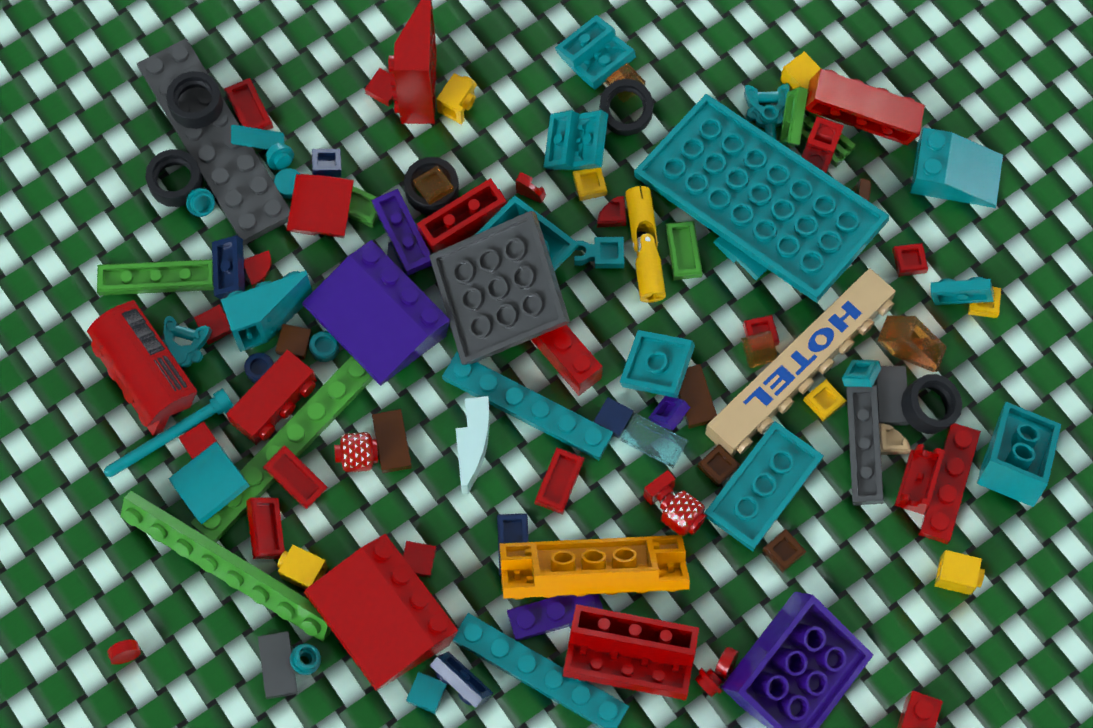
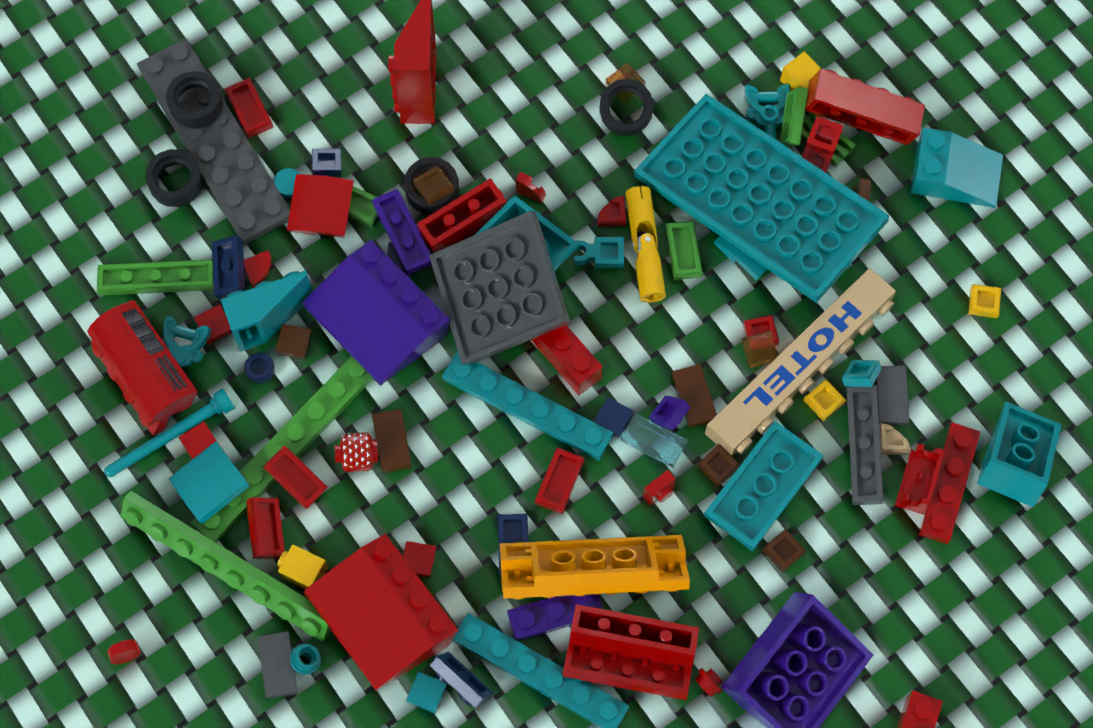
(200, 202): teal plate -> none
(255, 137): teal sticker -> none
(272, 397): red brick -> none
(279, 156): teal plate -> none
(324, 346): teal tile -> none
(380, 87): red tile -> none
(456, 97): yellow brick -> none
(473, 440): light aqua slope -> none
(576, 140): teal slope -> none
(589, 183): yellow tile -> none
(595, 52): teal slope -> none
(657, 363): teal plate -> none
(682, 513): red head -> none
(726, 662): red tile -> none
(910, 259): red tile -> none
(912, 342): clear orange slope -> none
(948, 394): black tyre -> none
(959, 572): yellow brick -> none
(963, 291): teal plate -> none

